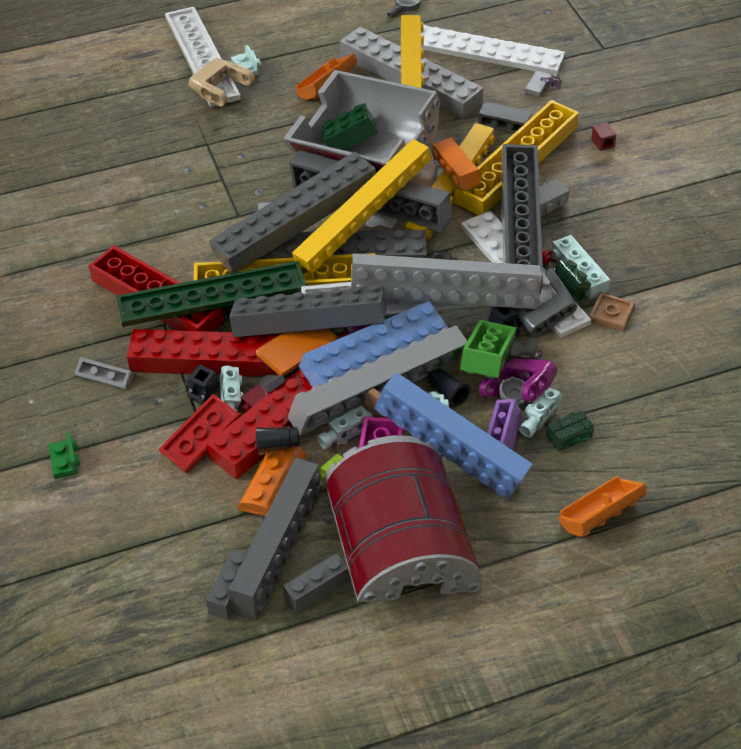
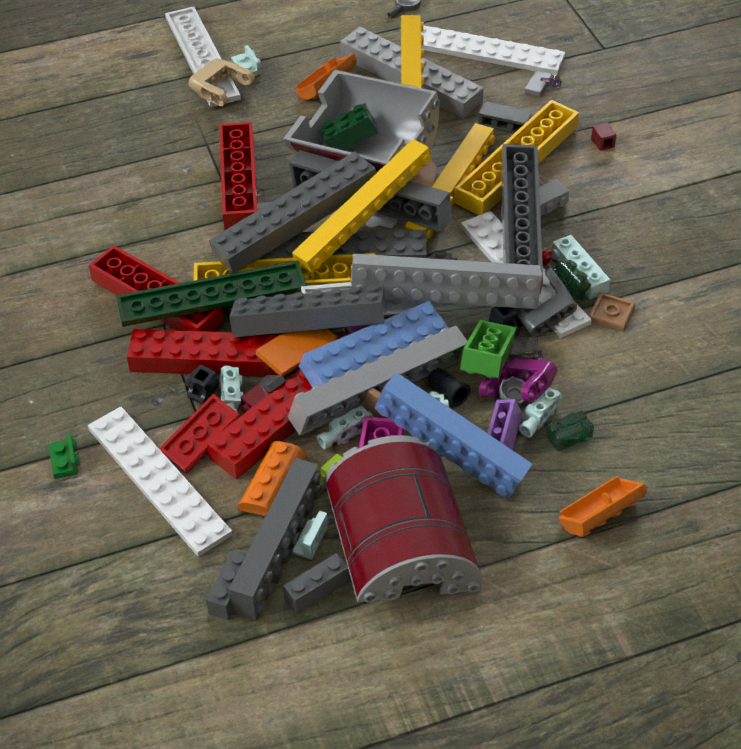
(104, 373): light grey slope -> none
(160, 481): none -> white plate
(237, 172): none -> red brick
(276, 439): black plant -> none
(311, 536): none -> light aqua bracket
(456, 164): orange brick -> none

